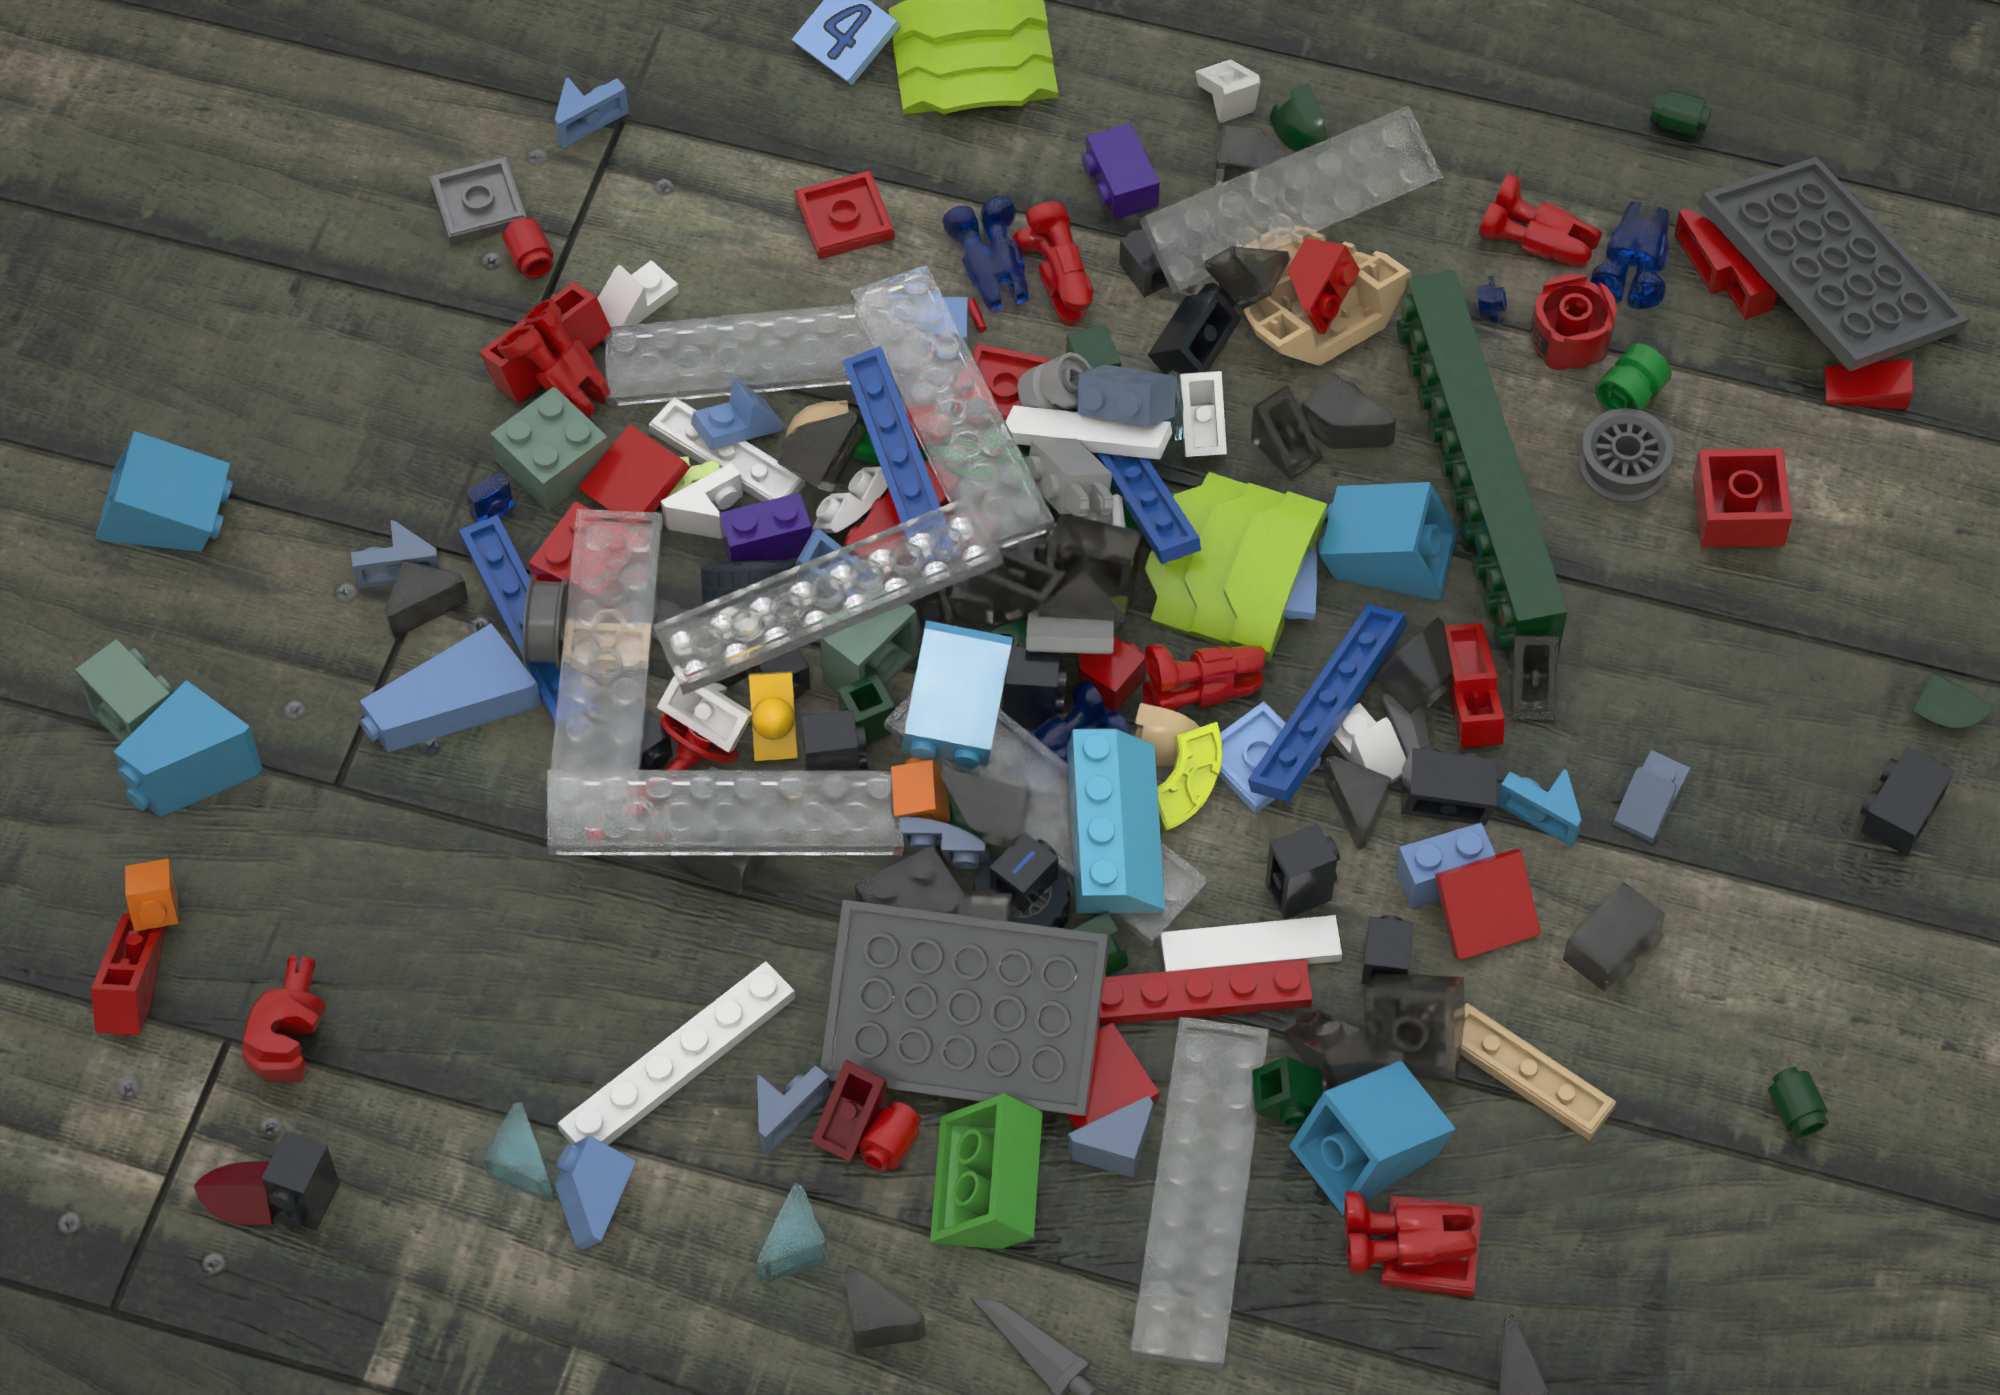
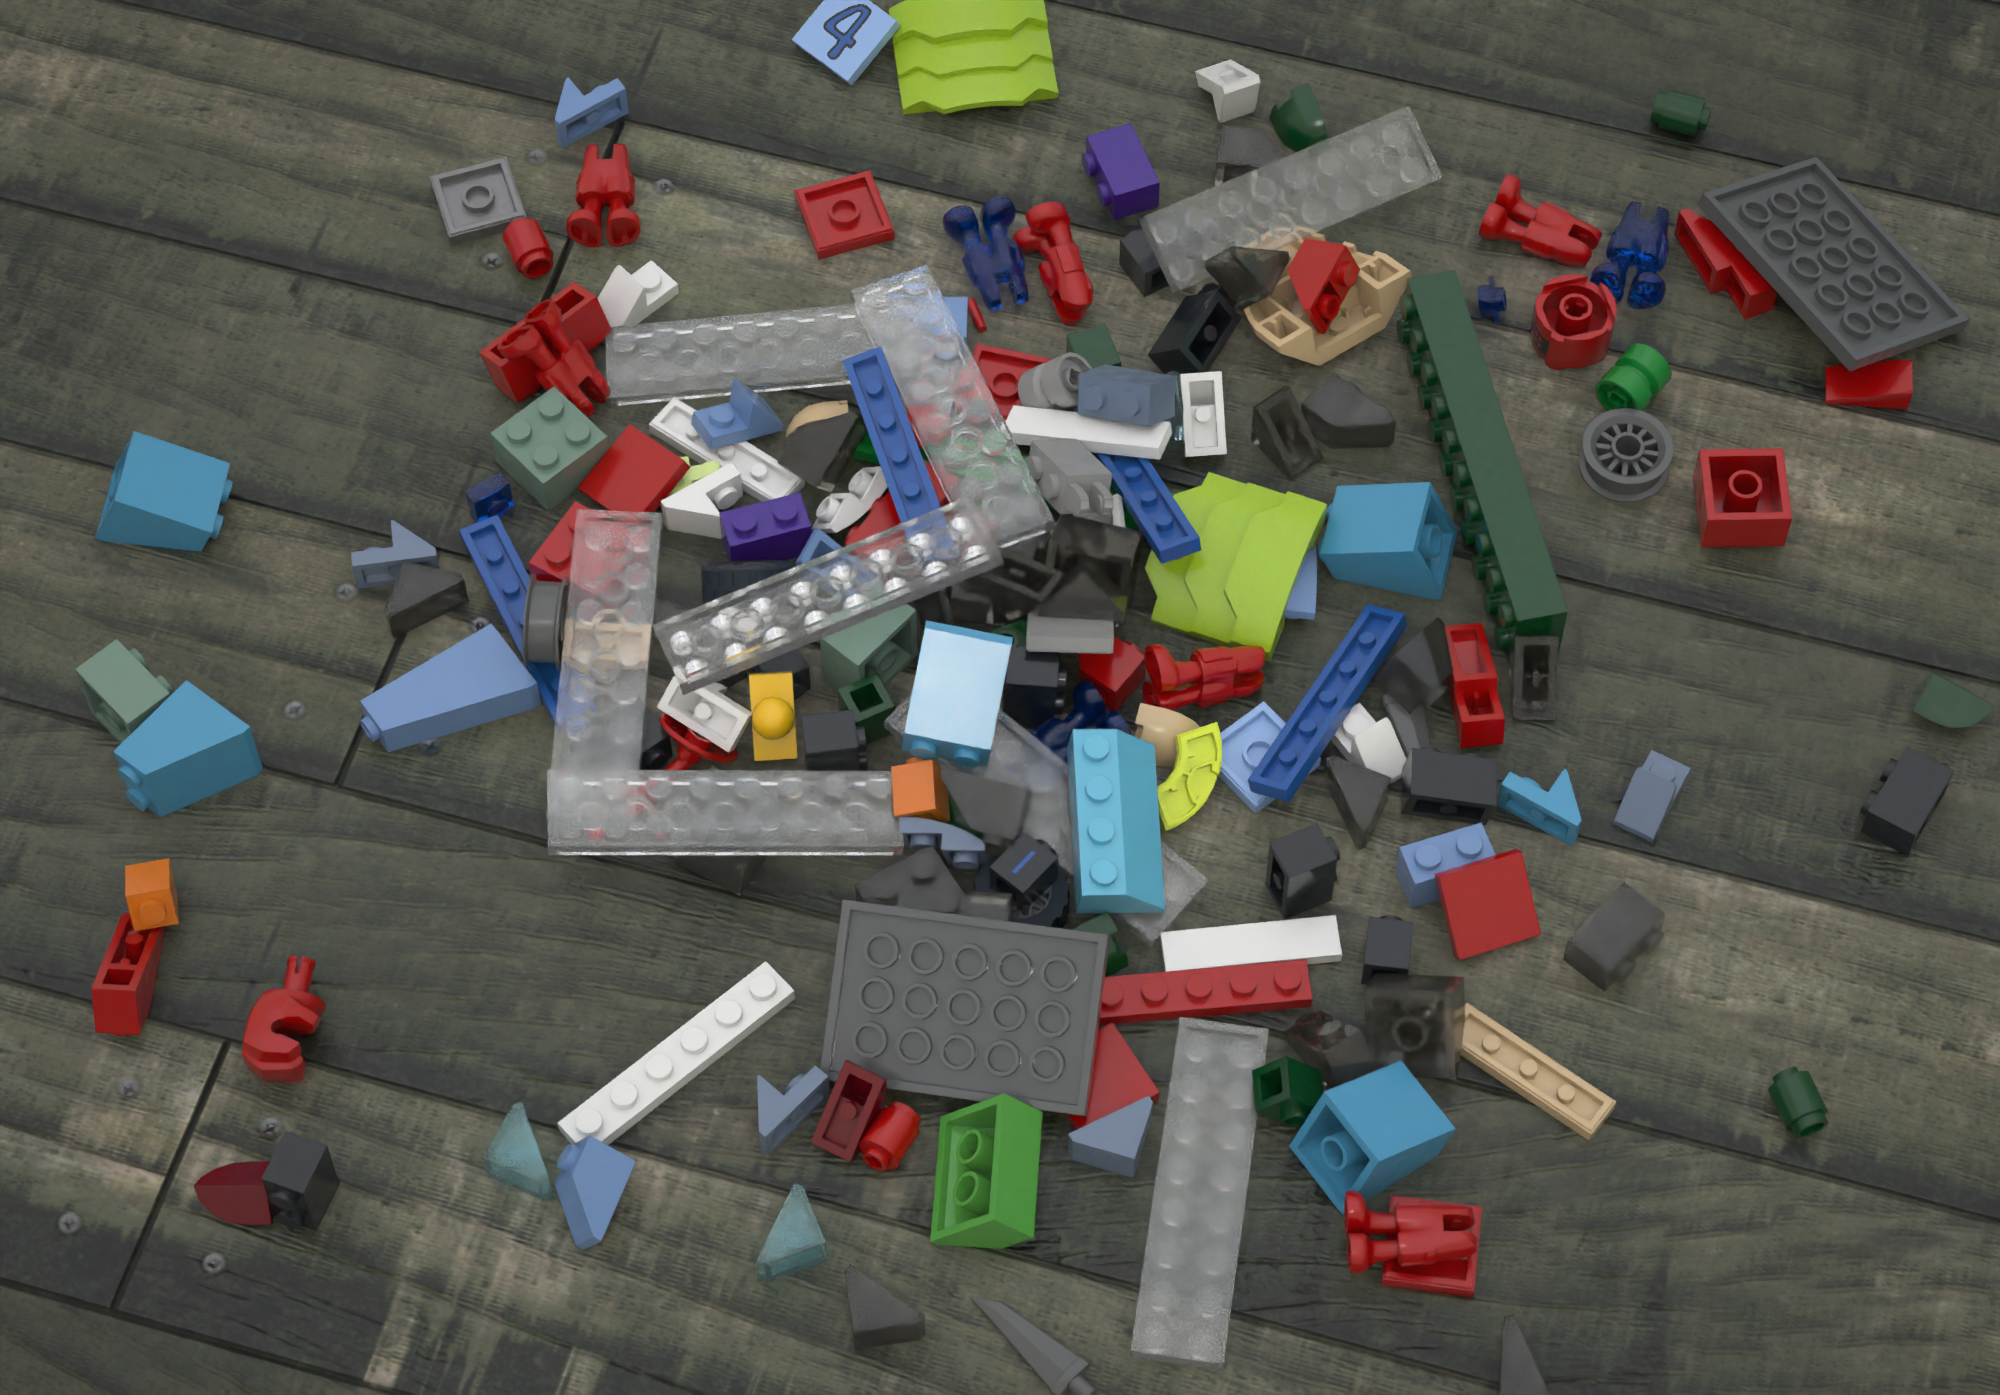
(602, 185): none -> red piece

